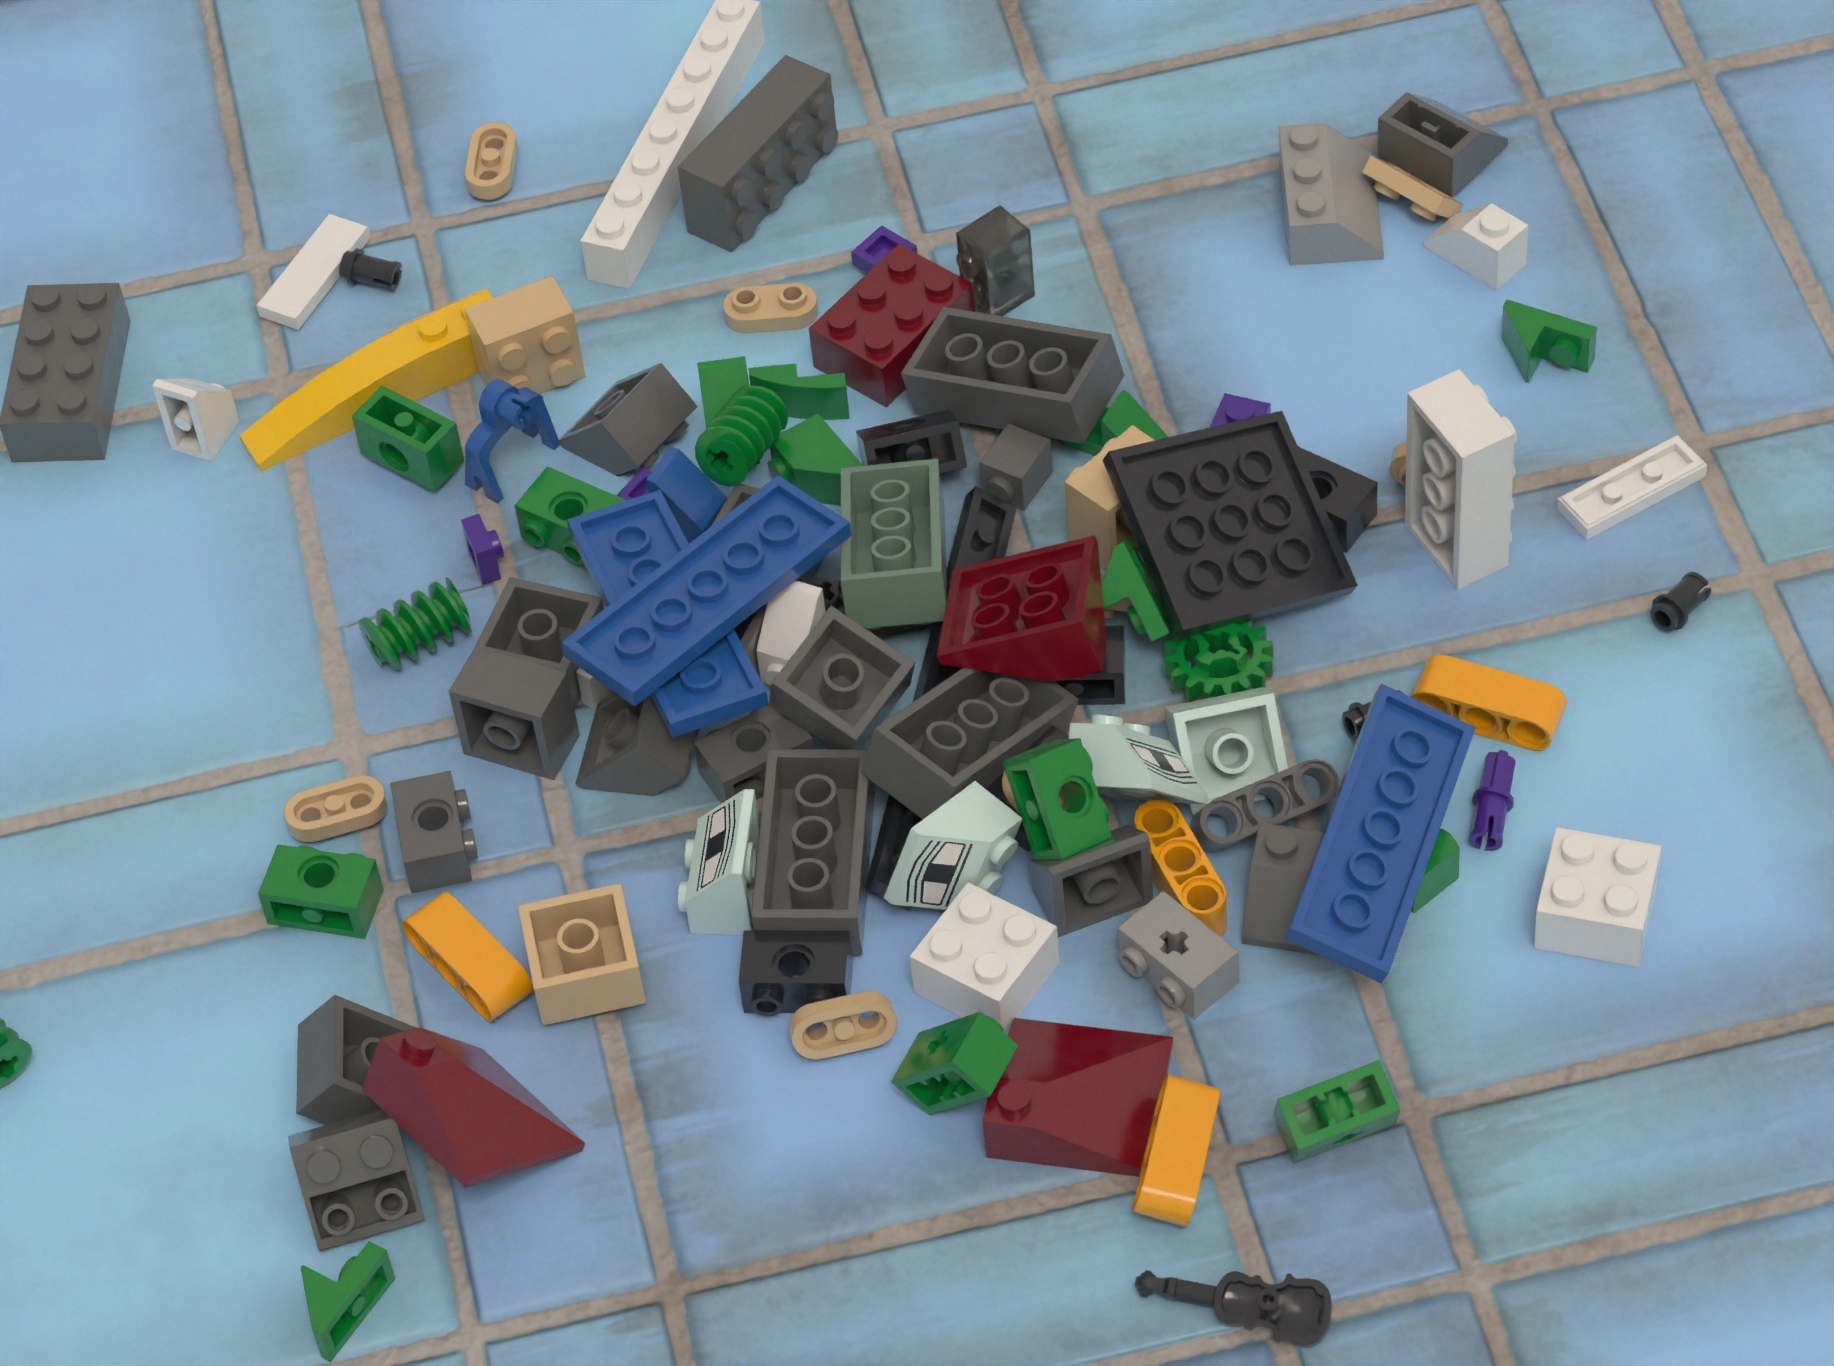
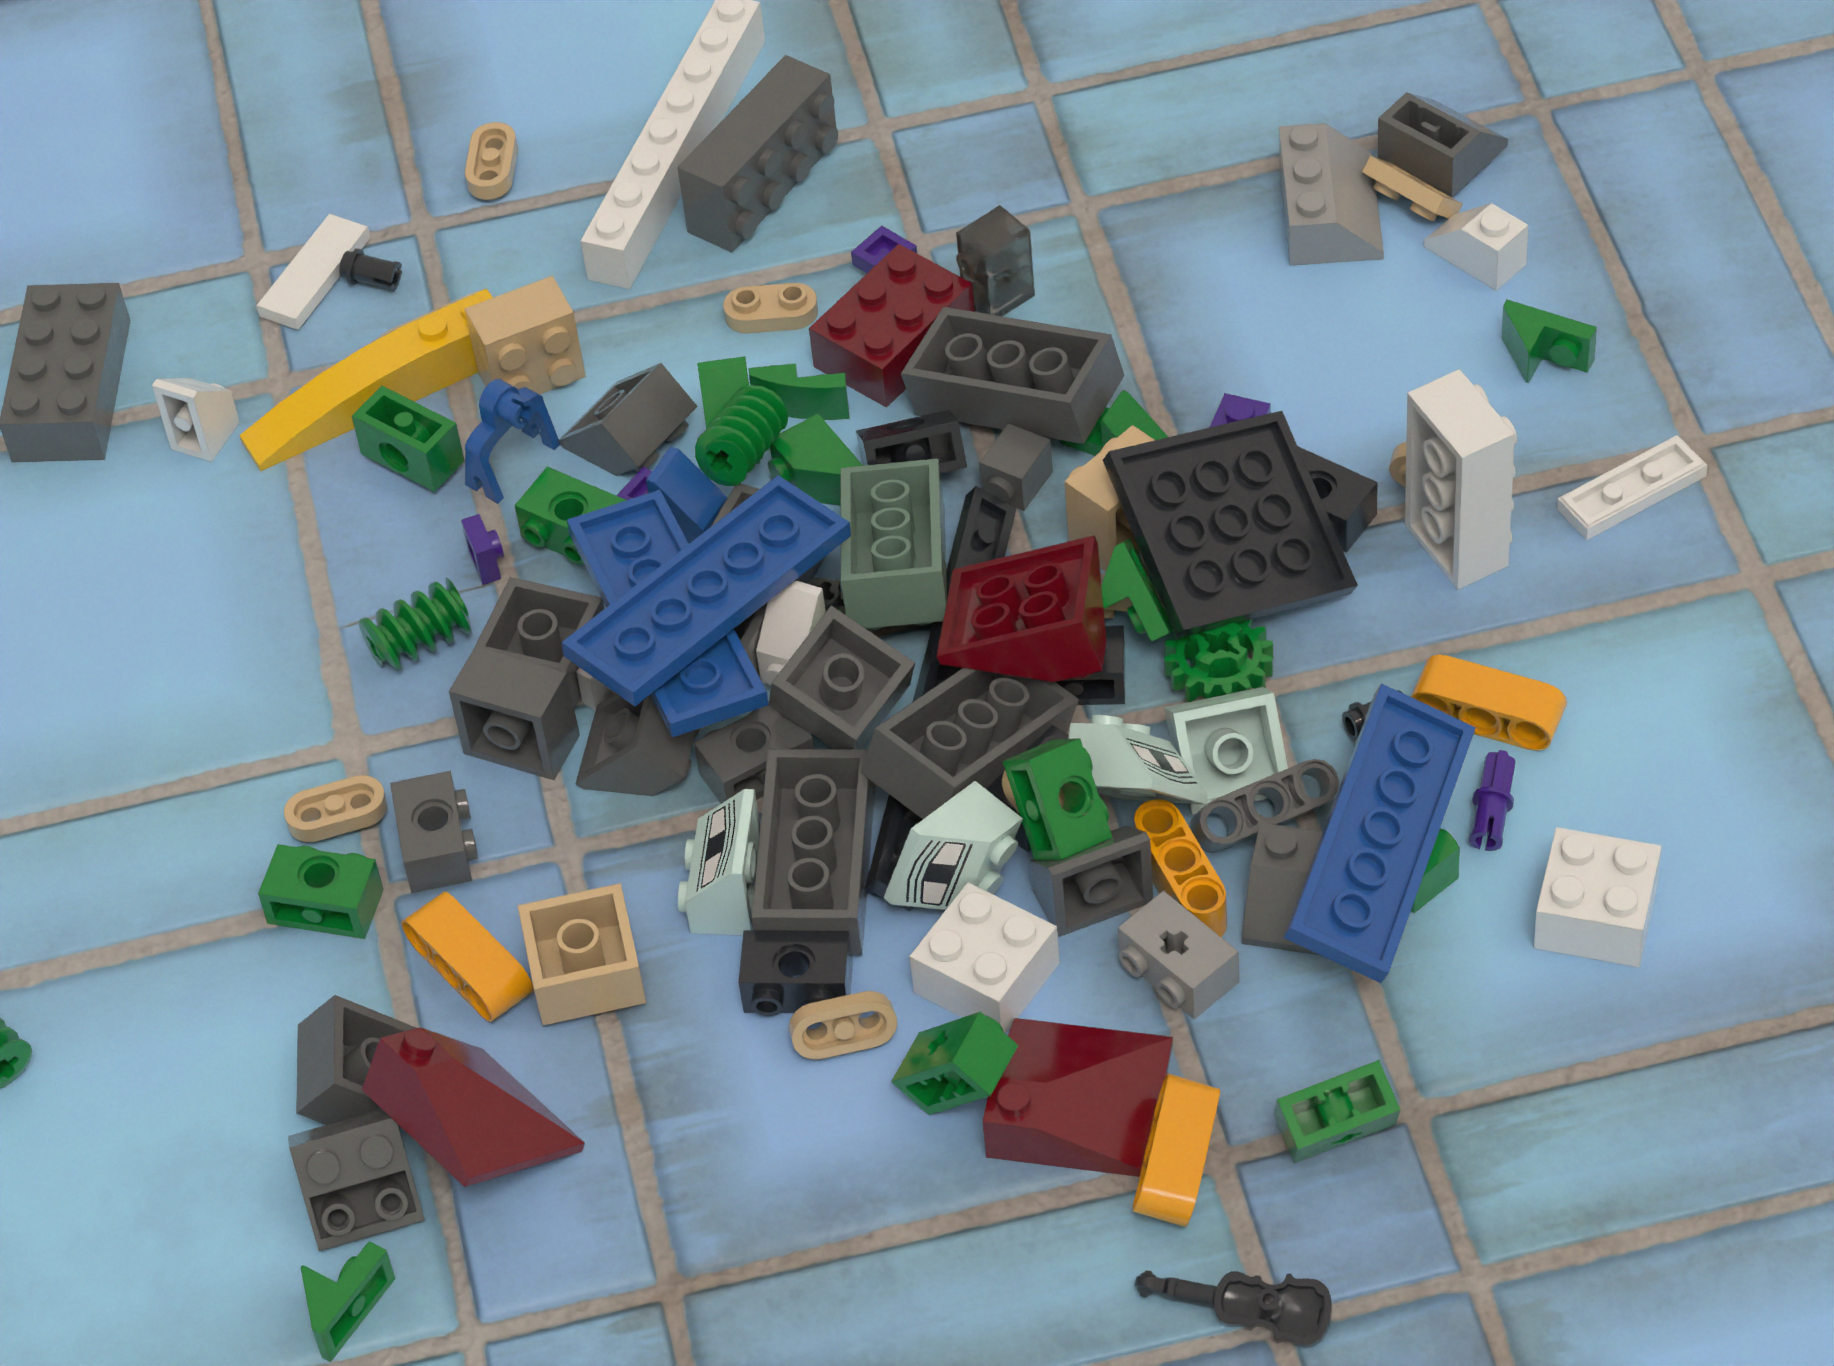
(1672, 609): black pin -> none

